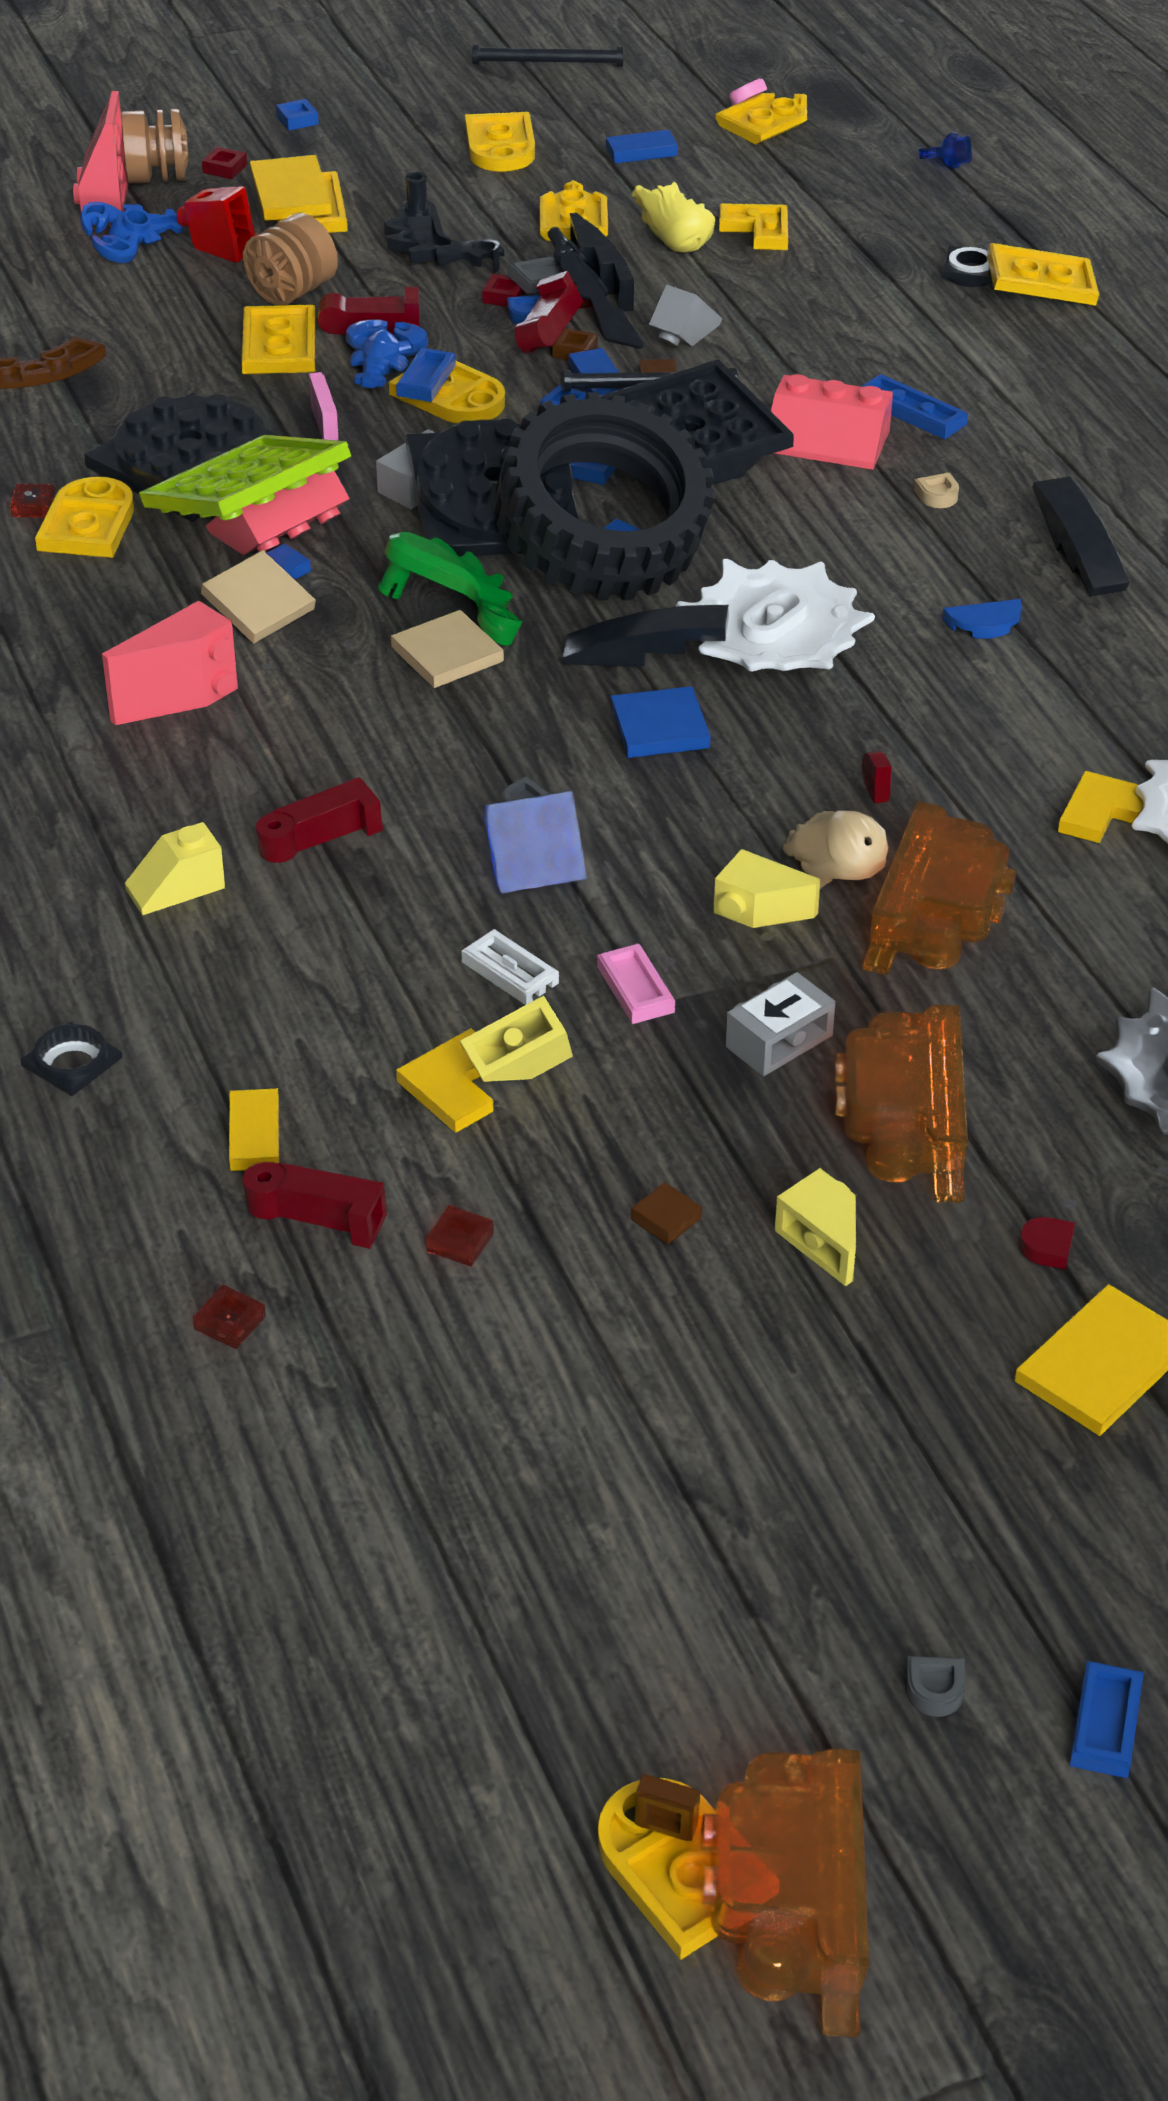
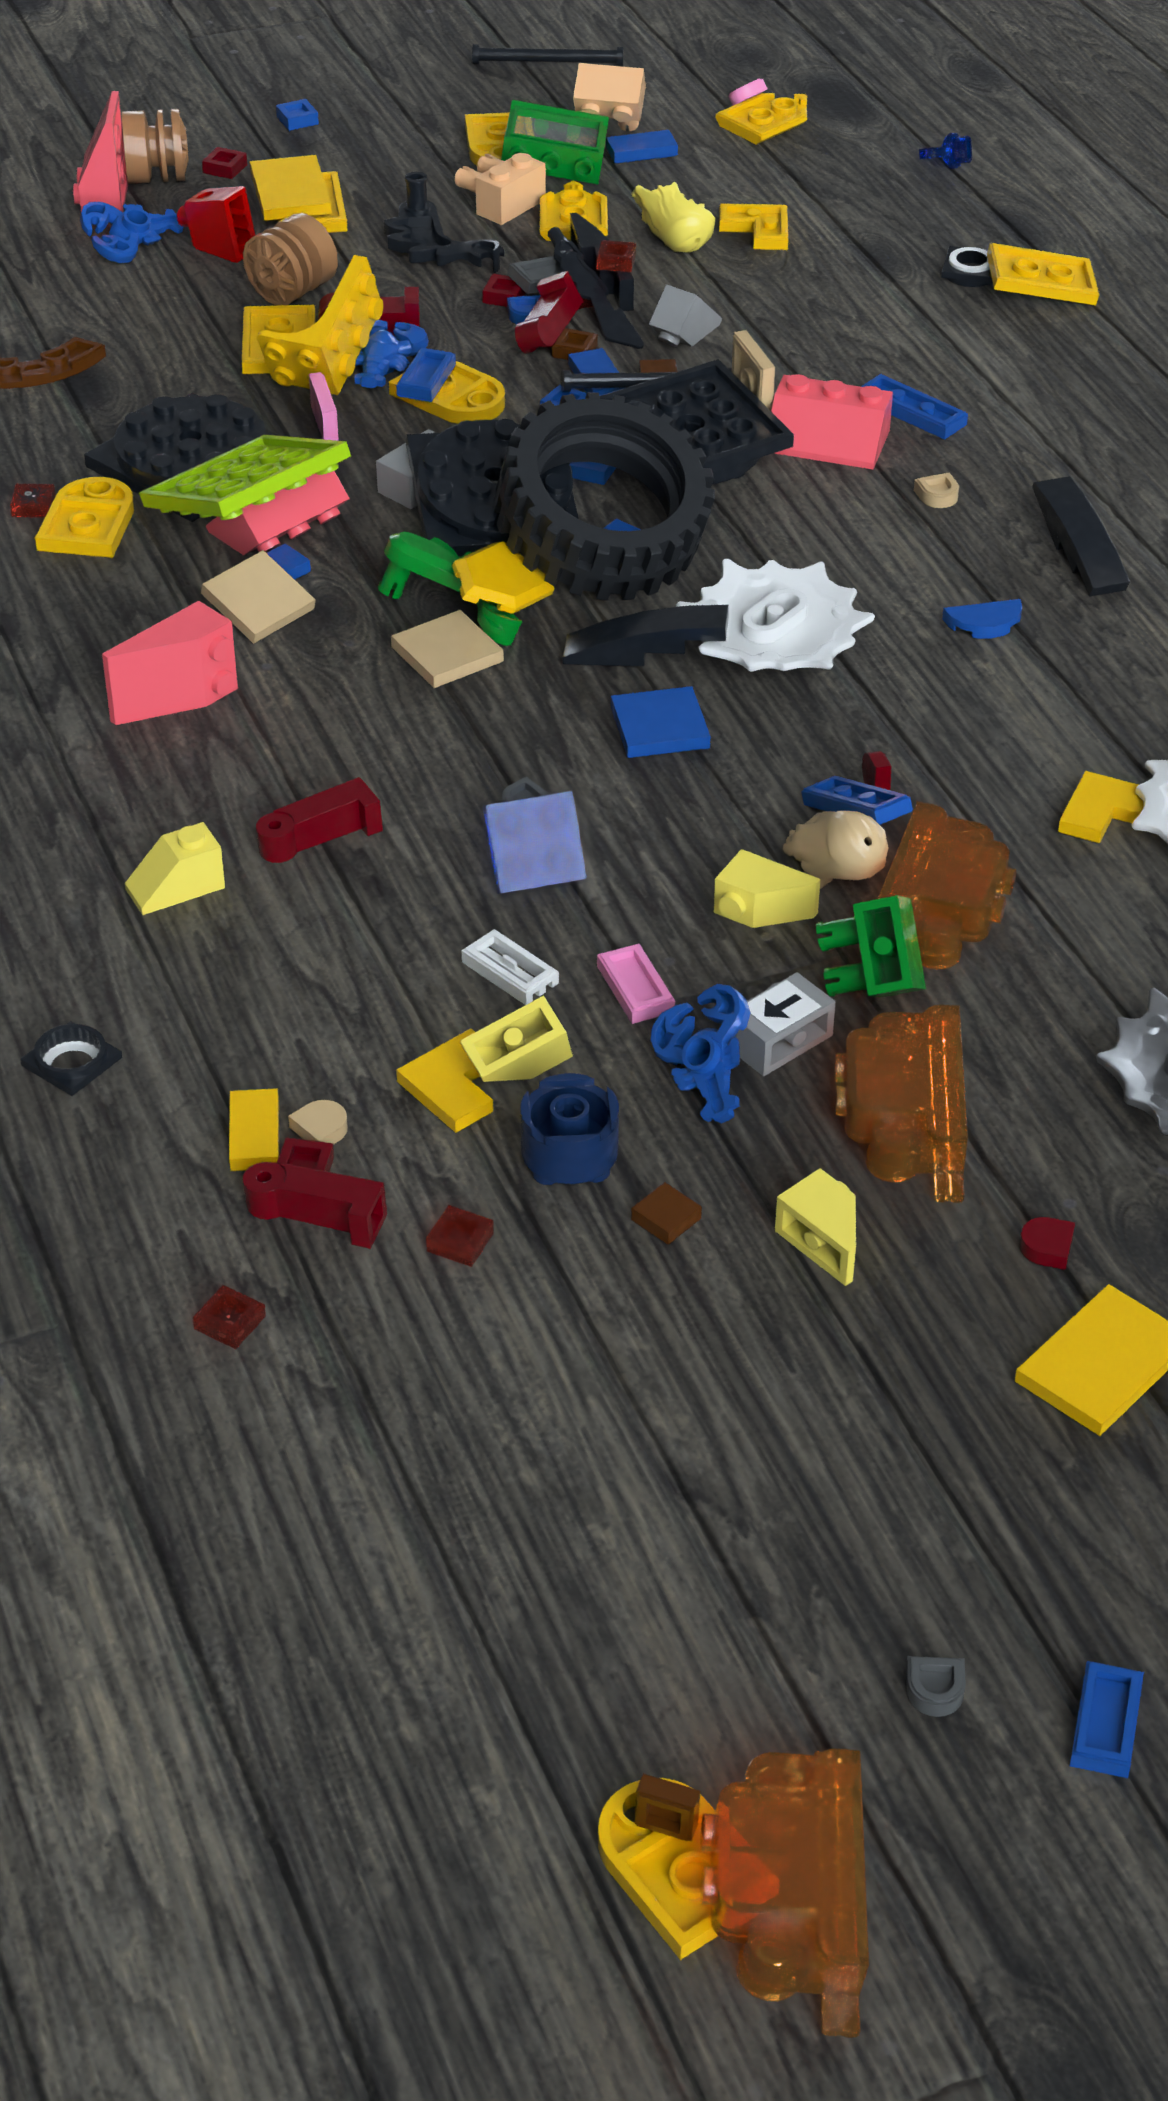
(307, 1154): none -> dark red tile
(320, 1121): none -> tan tile
(333, 340): none -> yellow bracket
(500, 578): none -> yellow tile
(504, 187): none -> light nougat brick
(563, 139): none -> green window
(569, 1130): none -> dark blue brick
(611, 92): none -> light nougat brick
(616, 256): none -> clear red tile
(707, 1053): none -> blue animal
(753, 367): none -> tan tile
(849, 795): none -> blue tile
(887, 948): none -> green brick

